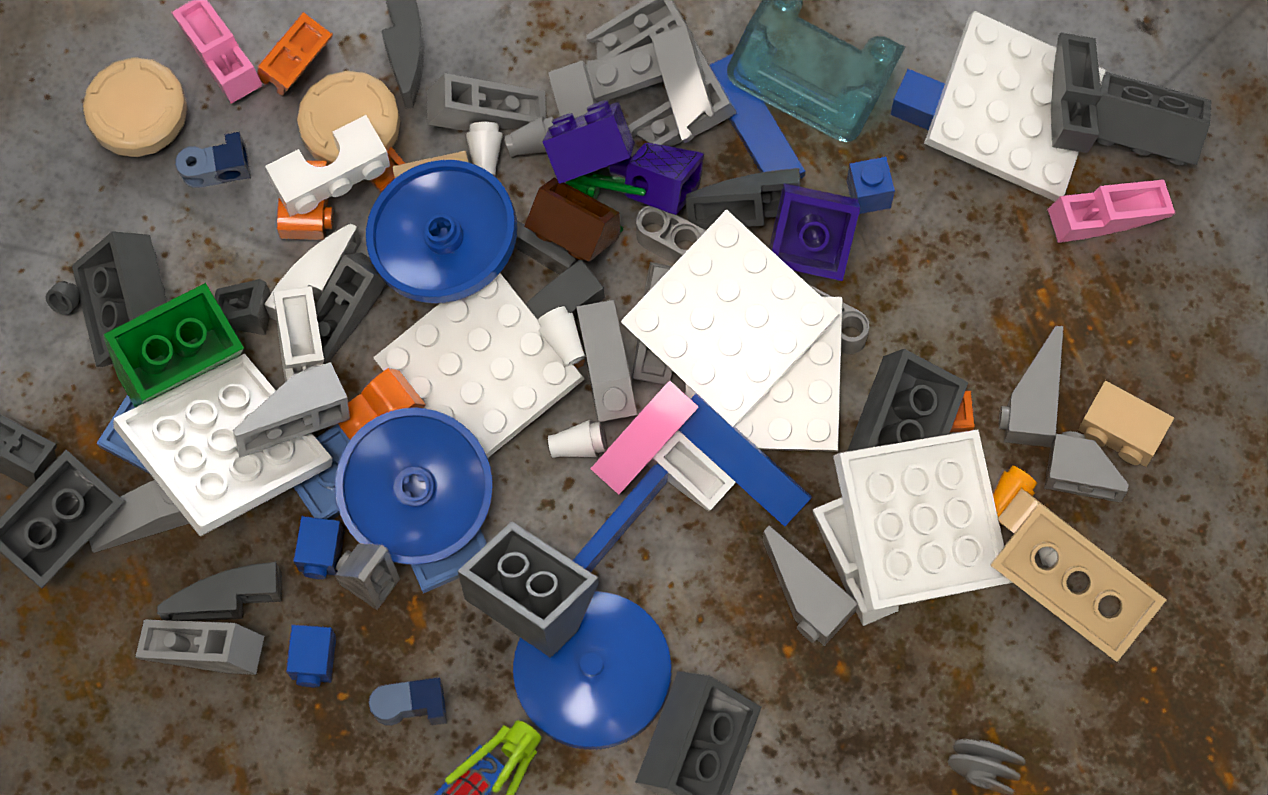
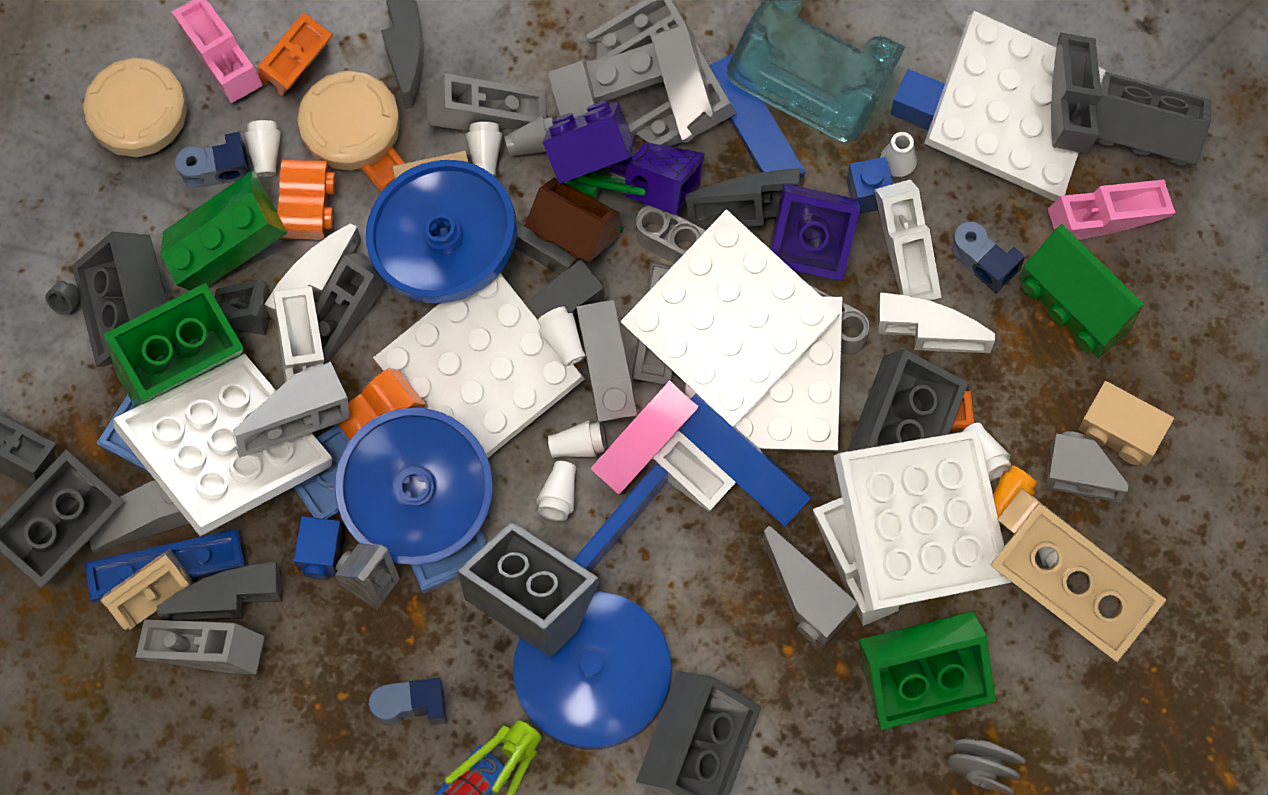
(146, 589): none -> tan hinge
(199, 557): none -> blue tile
(221, 234): none -> green slope
(263, 145): none -> white cone
(304, 185): white arch -> none
(311, 655): blue brick -> none
(557, 495): none -> white cone
(900, 154): none -> white cone
(908, 240): none -> white slope
(928, 670): none -> green slope
(932, 325): none -> white slope
(984, 257): none -> leg
(995, 455): none -> white cone
(1033, 405): light grey slope -> none
(1080, 292): none -> green slope

